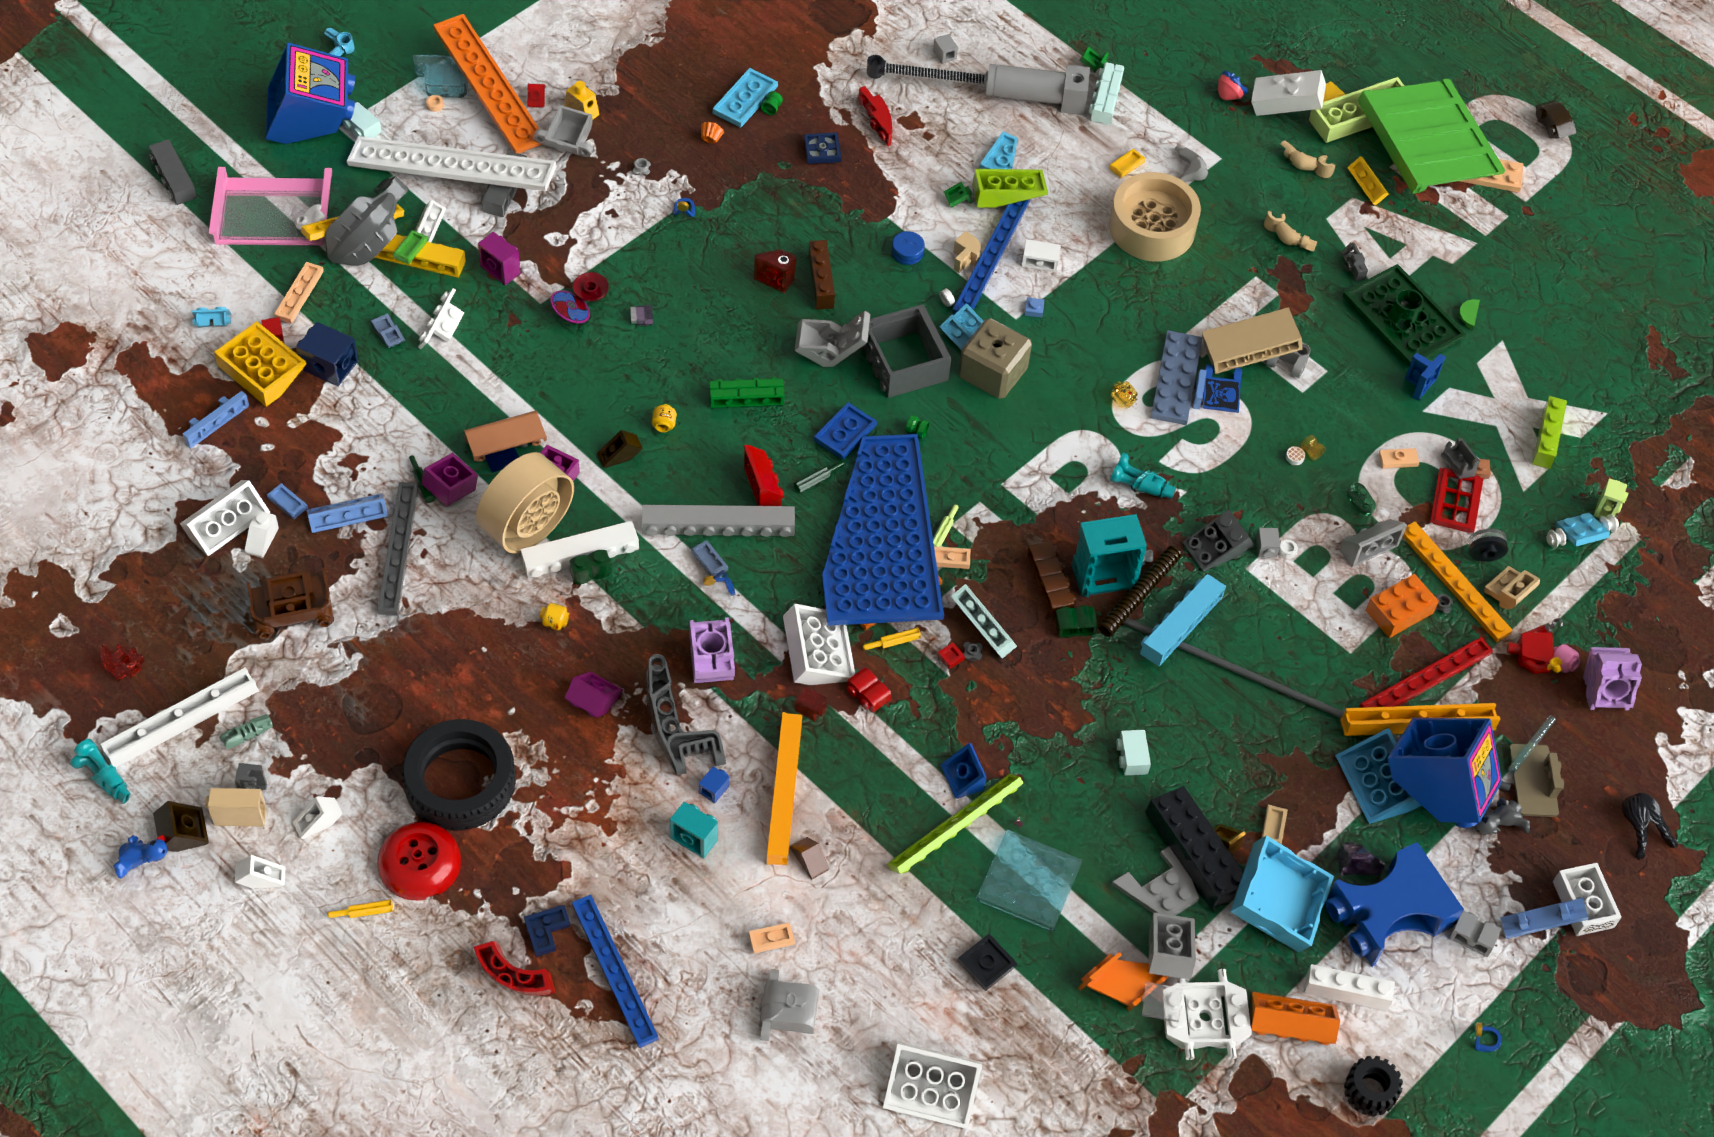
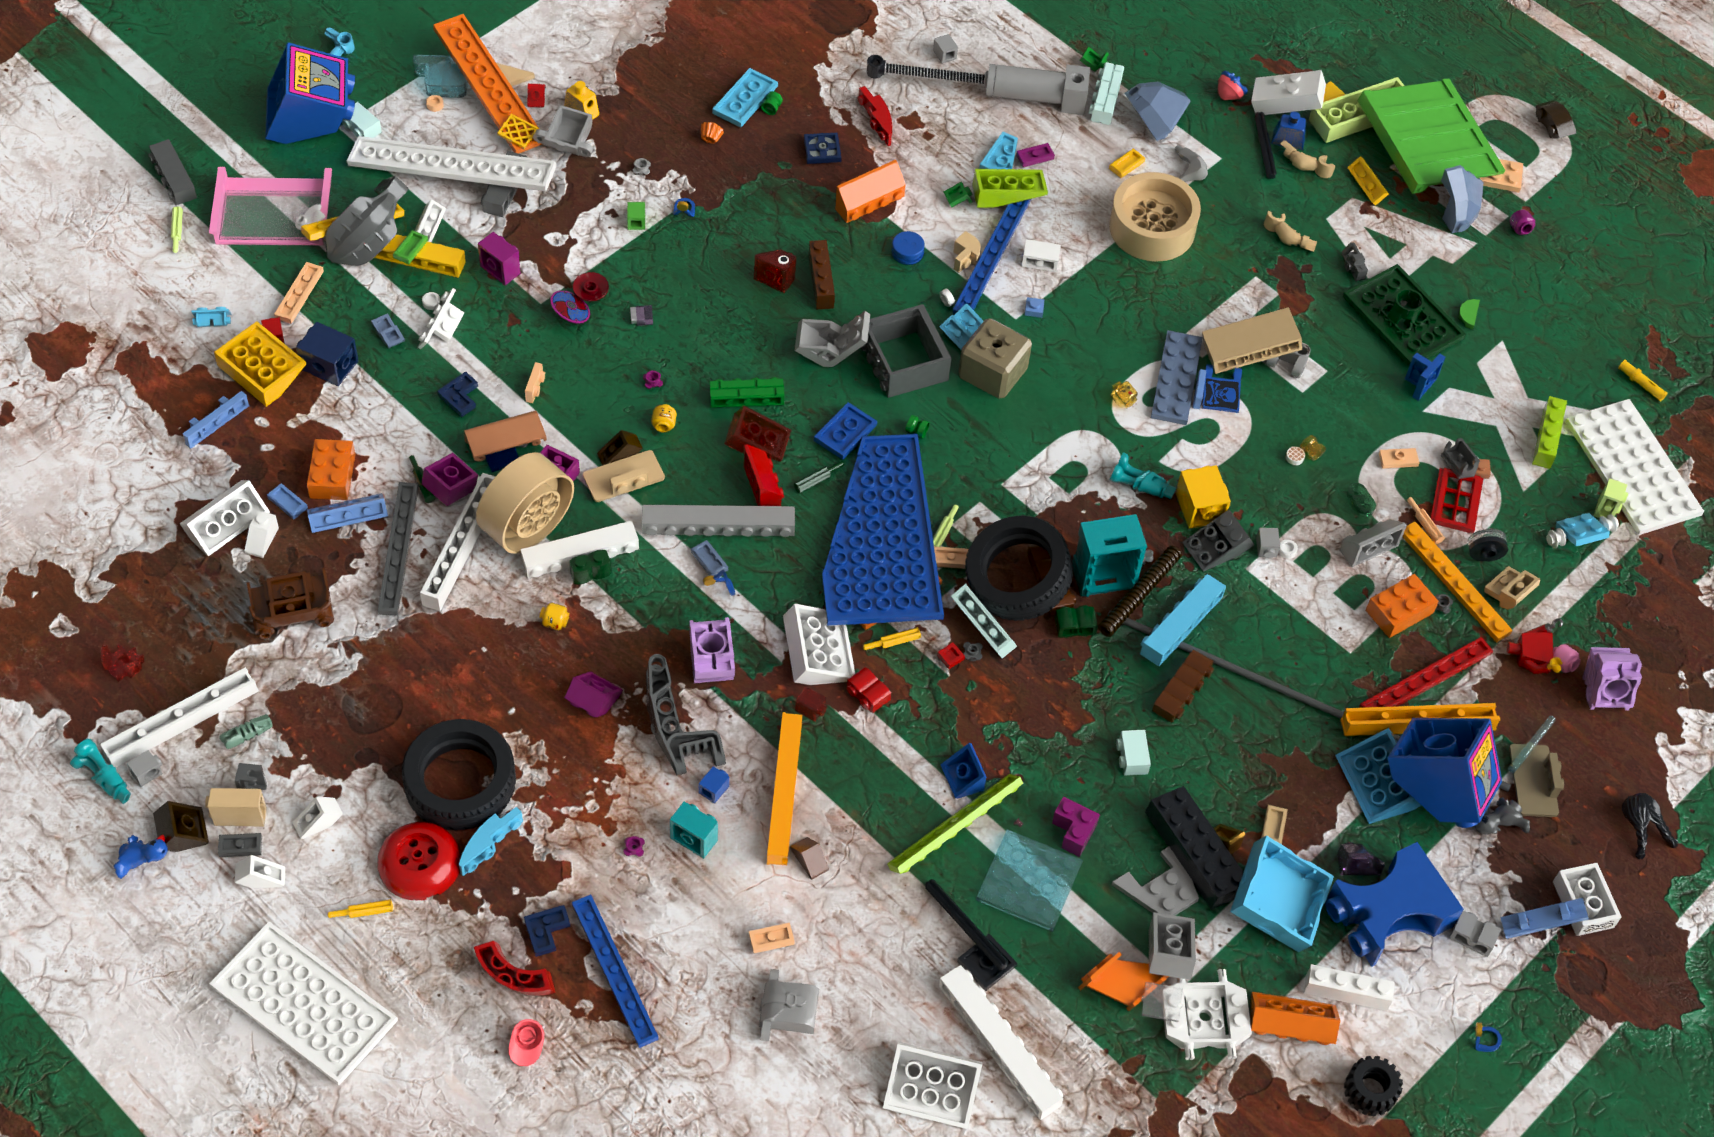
(145, 767): none -> light grey brick
(176, 227): none -> yellowish green axle
(240, 845): none -> dark grey plate
(303, 1002): none -> white plate
(331, 469): none -> orange brick
(431, 300): none -> white tile
(455, 551): none -> white brick
(456, 393): none -> dark blue plate
(482, 843): none -> medium azure slope
(515, 75): none -> tan tile
(521, 122): none -> yellow window
(526, 1042): none -> coral cap
(533, 387): none -> light nougat plate
(623, 476): none -> tan bracket
(634, 841): none -> magenta plate
(636, 215): none -> bright green brick
(652, 375): none -> magenta plate
(758, 431): none -> clear red slope
(870, 191): none -> slope
(966, 924): none -> black axle
(1001, 1042): none -> white brick
(1011, 532): none -> black tyre
(1035, 155): none -> magenta plate
(1078, 823): none -> magenta brick
(1158, 106): none -> sand blue brick
(1183, 686): none -> reddish brown brick
(1202, 495): none -> yellow brick
(1265, 145): none -> black axle
(1290, 129): none -> blue torso
(1426, 522): none -> light nougat axle
(1464, 199): none -> brick
(1522, 222): none -> magenta head
(1628, 452): none -> white plate
(1642, 380): none -> yellow pin

